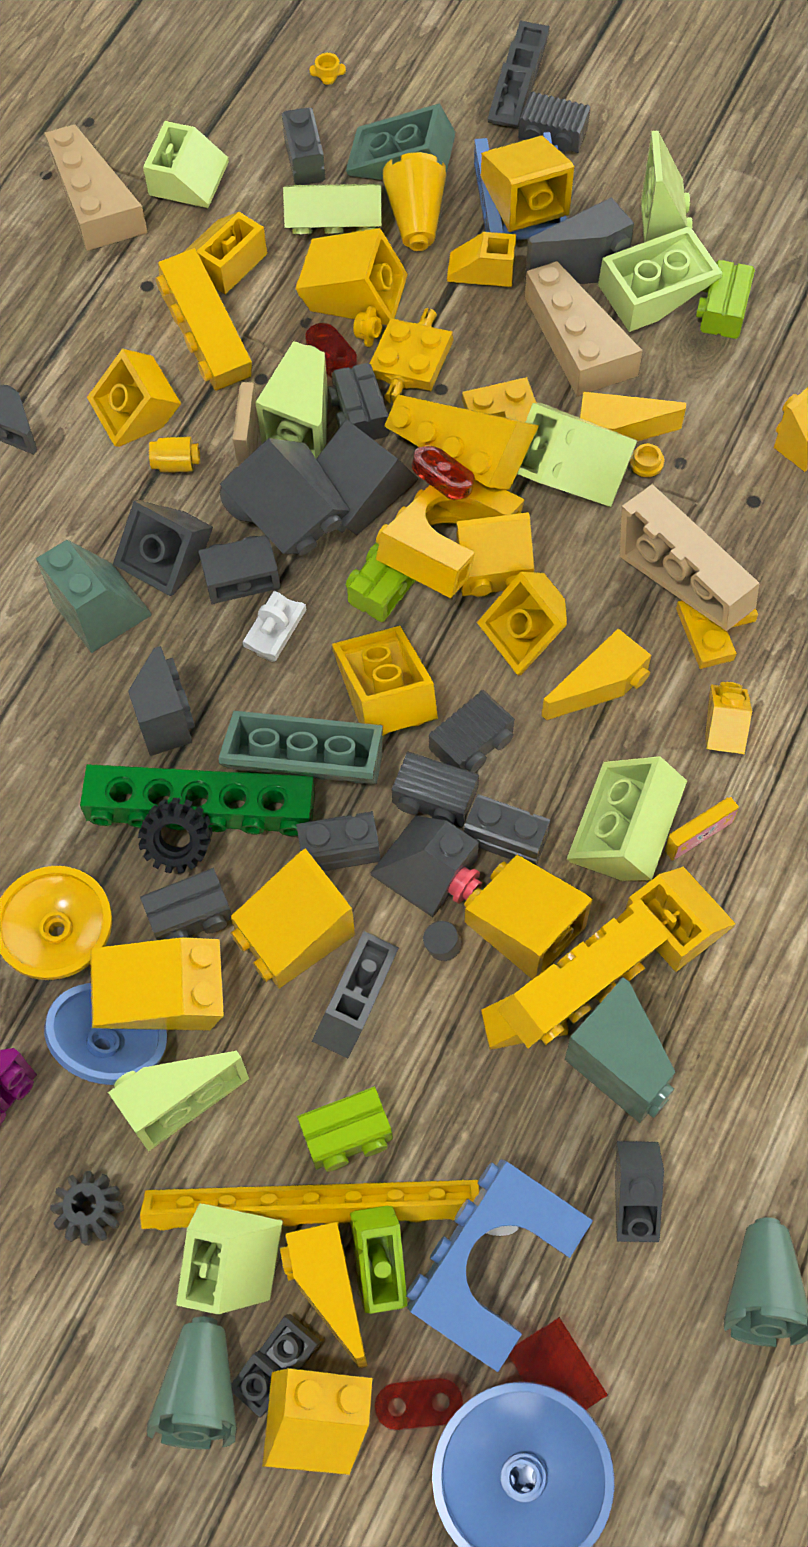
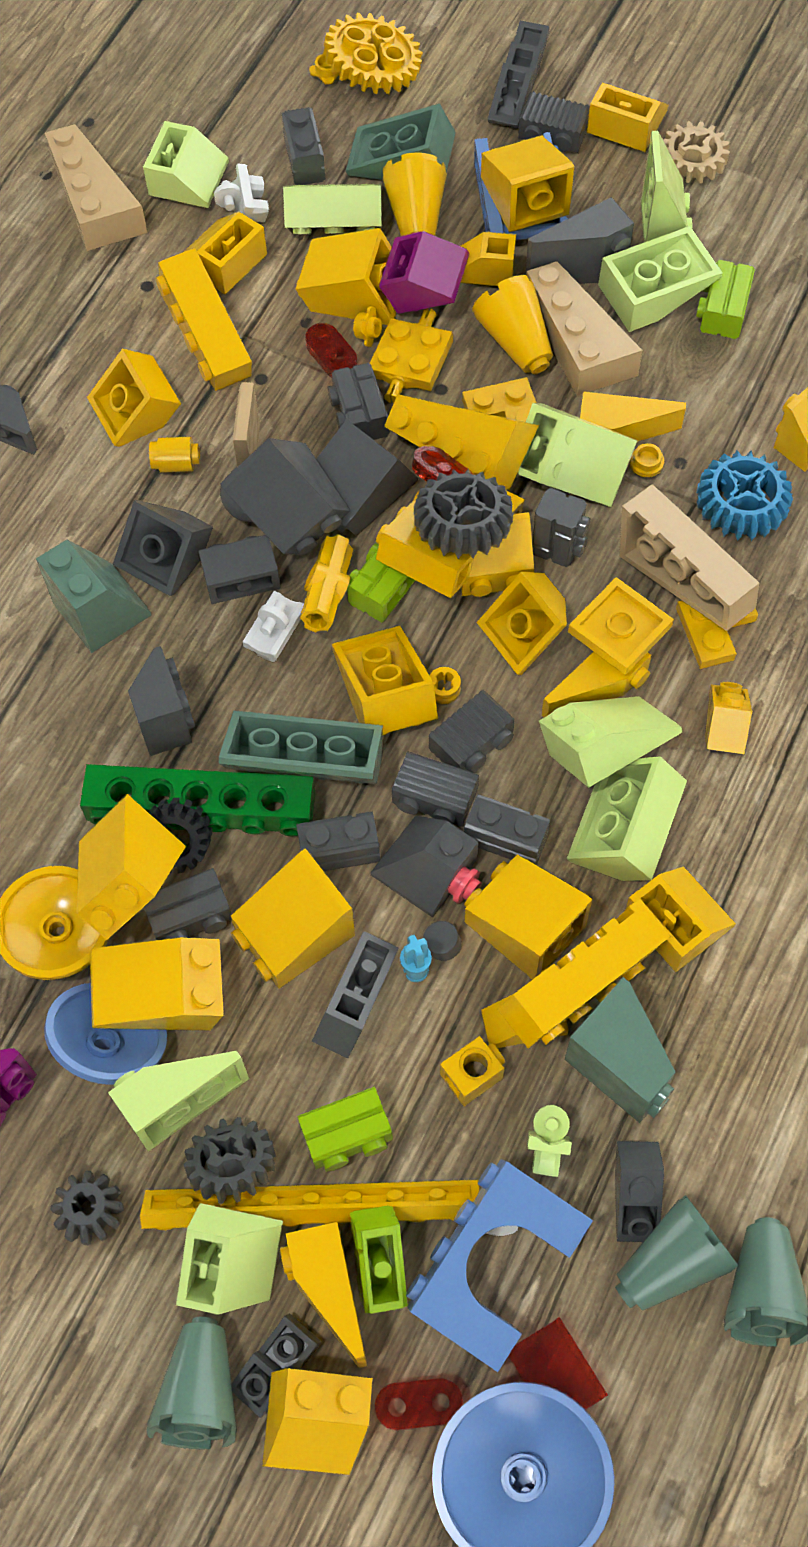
(122, 865): none -> yellow slope
(230, 1160): none -> dark grey gear
(240, 194): none -> white hips
(296, 399): yellowish green slope -> none
(326, 583): none -> yellow piece
(372, 53): none -> yellow gear
(416, 959): none -> medium azure axle
(422, 272): none -> magenta slope
(444, 674): none -> yellow bush
(463, 513): none -> dark grey gear
(468, 1087): none -> yellow brick
(516, 323): none -> yellow cone
(549, 1139): none -> yellowish green hips
(560, 527): none -> dark grey brick
(604, 735): none -> yellowish green slope
(620, 625): none -> yellow plate
(624, 116): none -> yellow slope
(674, 1259): none -> sand green cone
(695, 150): none -> tan gear
(701, 828): yellow tile -> none
(746, 505): none -> dark azure gear

